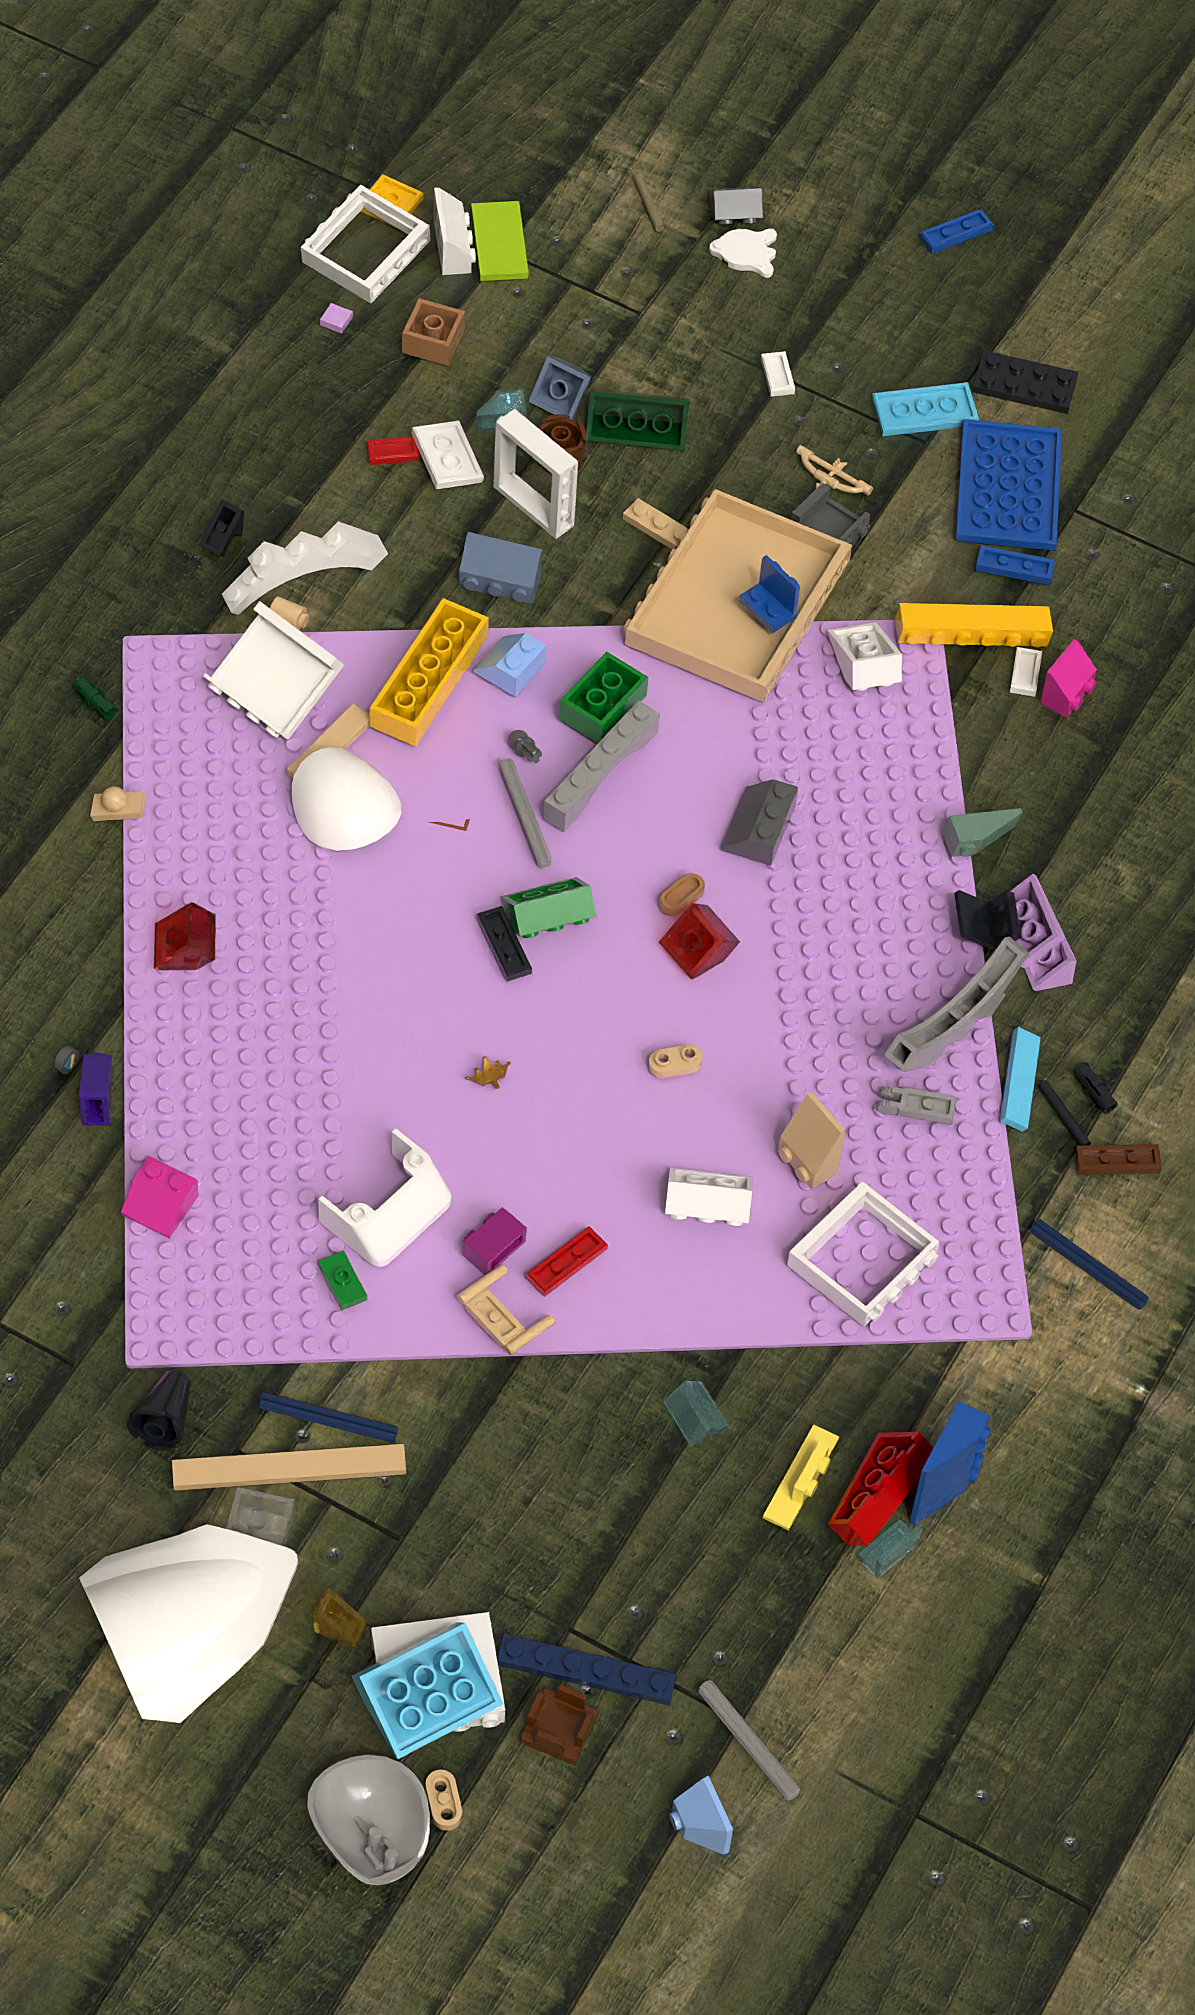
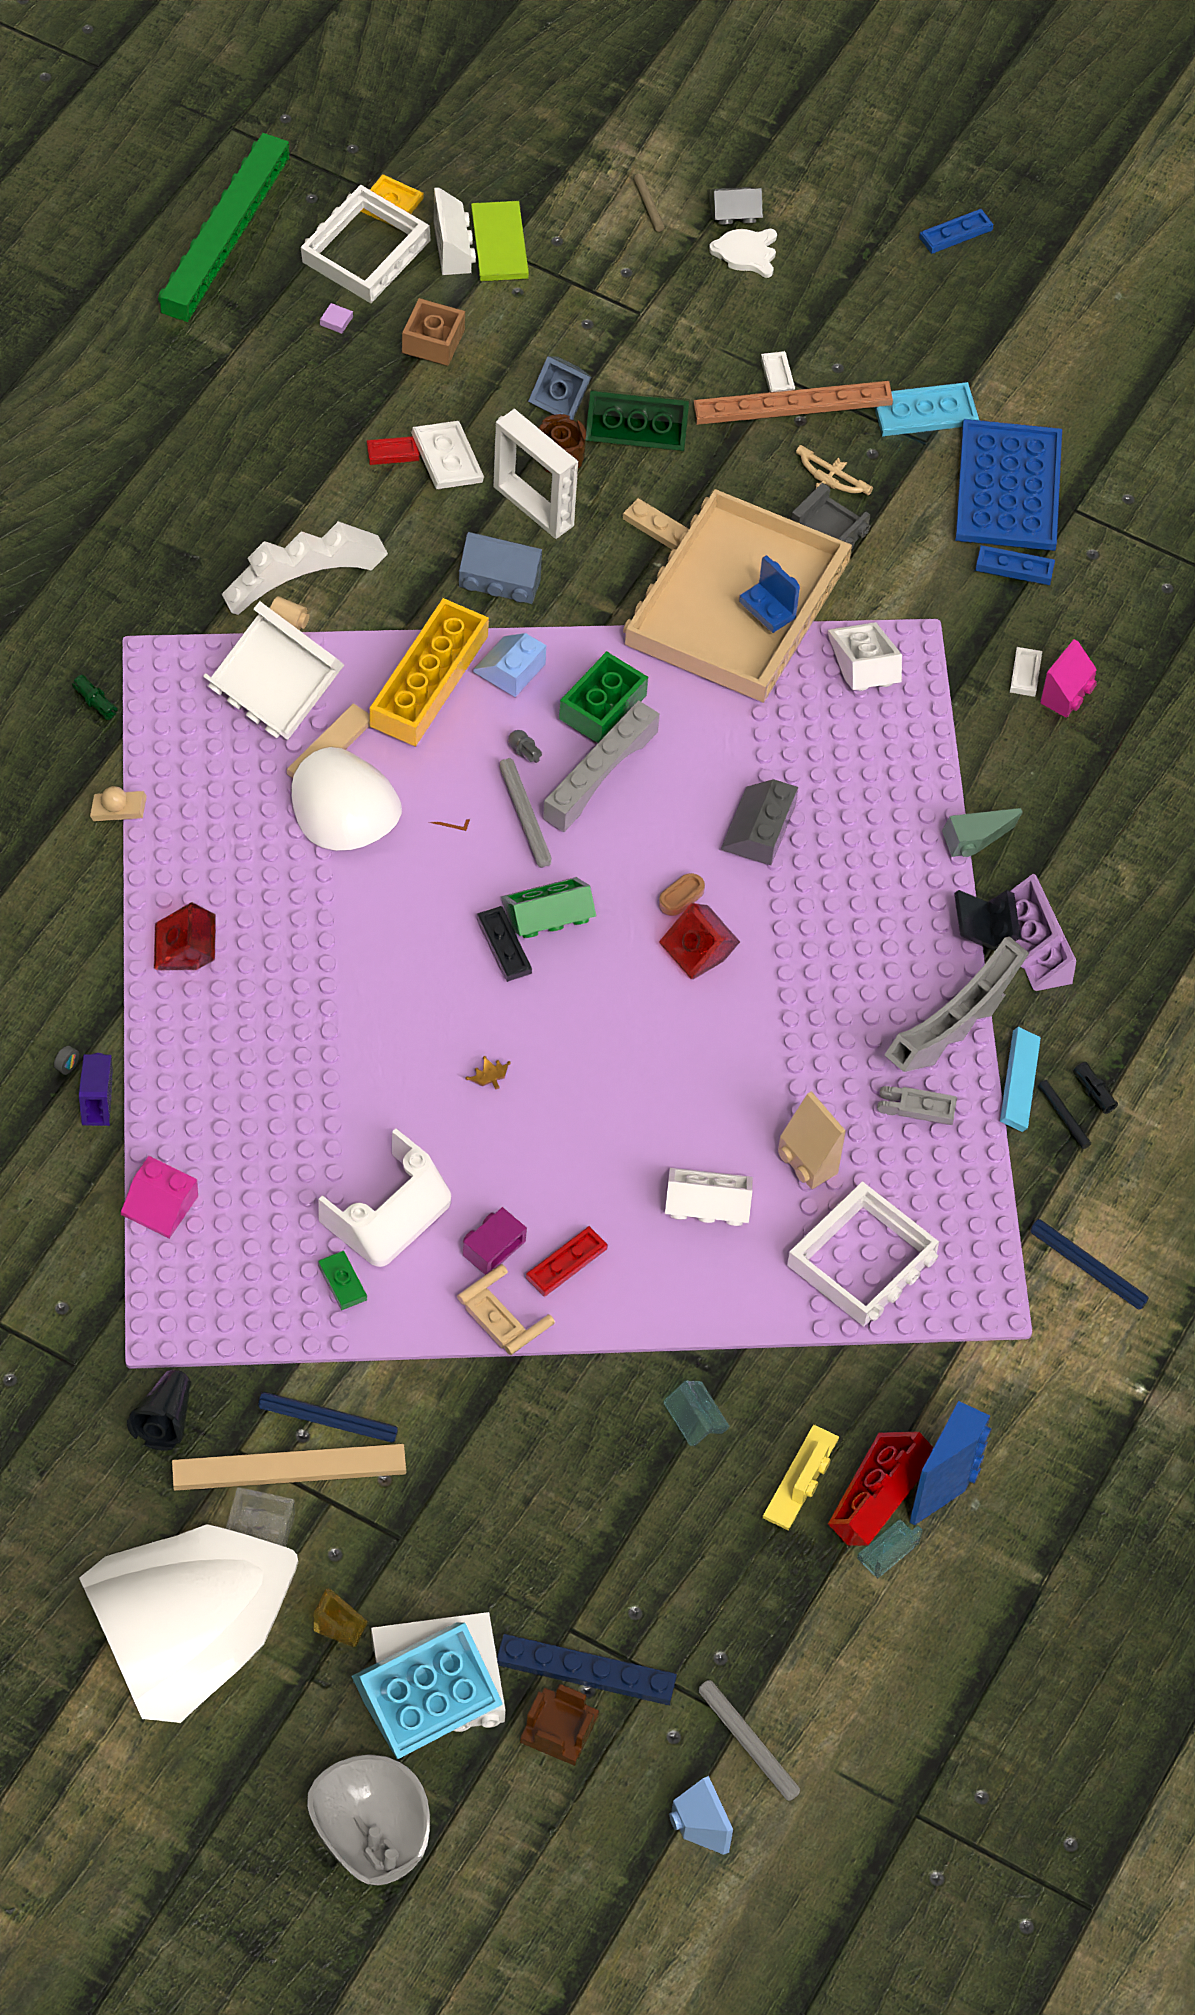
(223, 526): black slope -> none
(224, 227): none -> green brick
(445, 1801): tan plate -> none
(499, 406): clear light blue slope -> none
(677, 1062): tan plate -> none
(793, 402): none -> nougat tile
(973, 624): yellow brick -> none
(1025, 382): black plate -> none
(1118, 1159): reddish brown plate -> none

